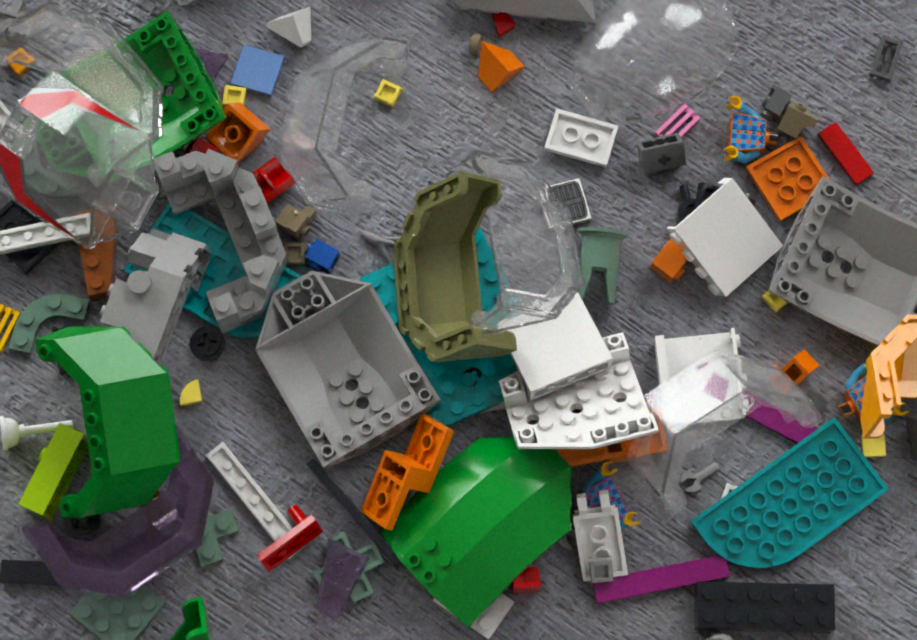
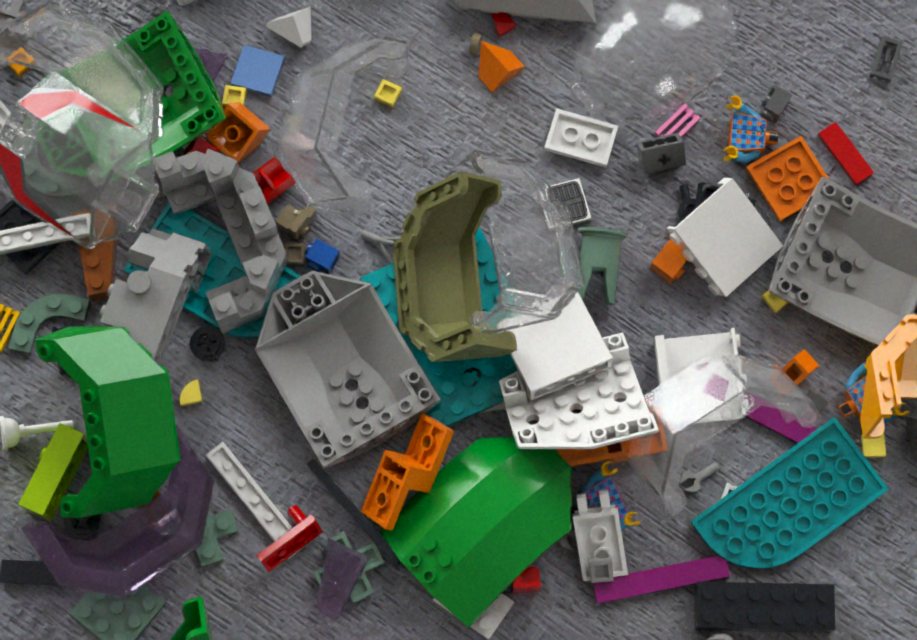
(797, 118): dark tan brick -> none

